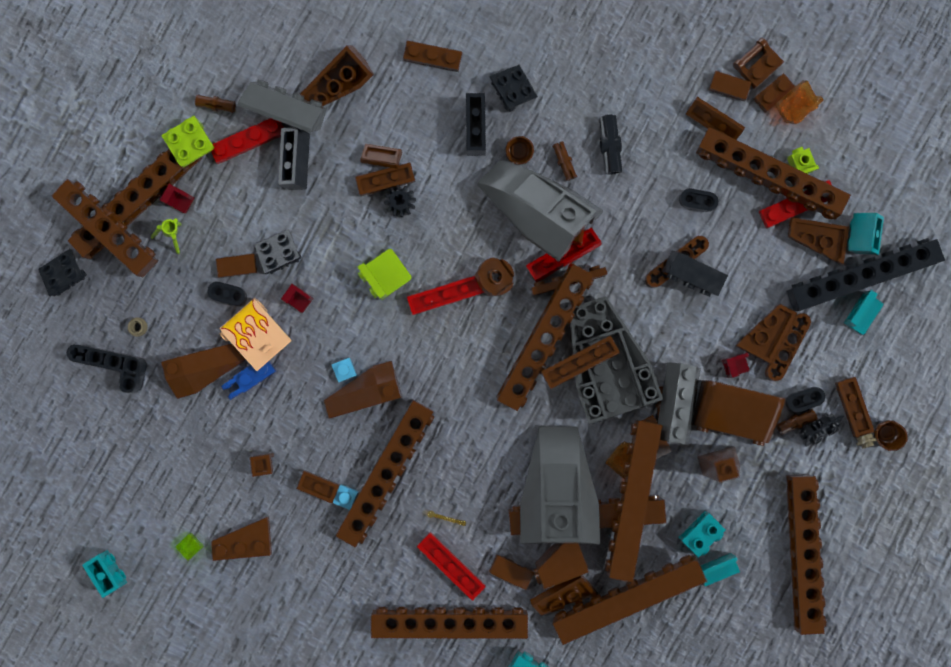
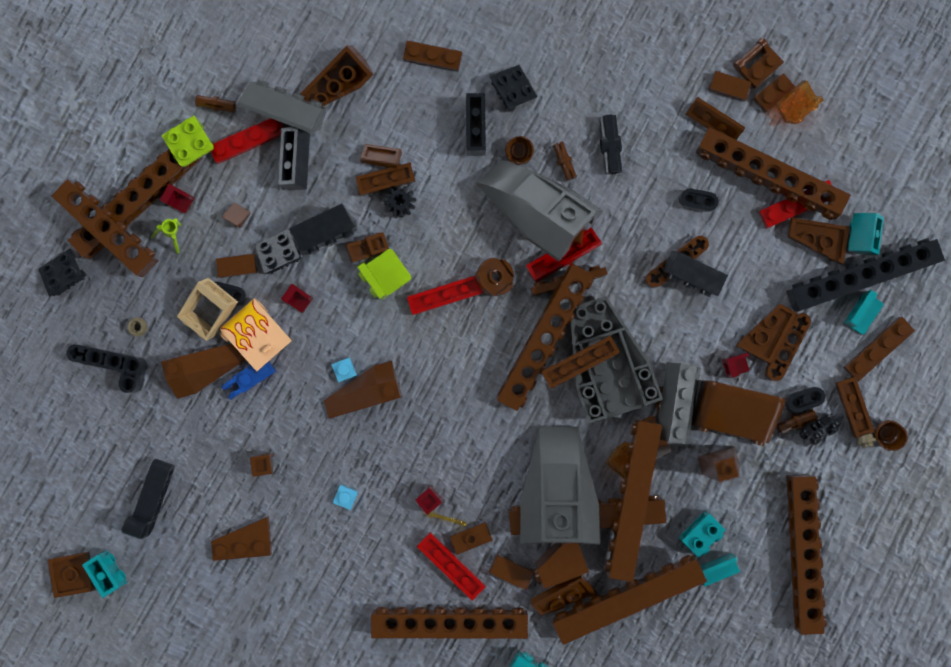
(69, 576): none -> reddish brown plate
(150, 500): none -> black beam
(189, 546): clear neon green plate -> none
(218, 297): none -> tan window
(236, 215): none -> reddish brown slope
(318, 486): reddish brown plate -> none
(323, 229): none -> black slope
(347, 530): reddish brown brick -> none
(367, 247): none -> reddish brown slope
(429, 500): none -> dark red panel
(471, 538): none -> reddish brown plate
(795, 160): lime brick -> none
(879, 348): none -> reddish brown plate

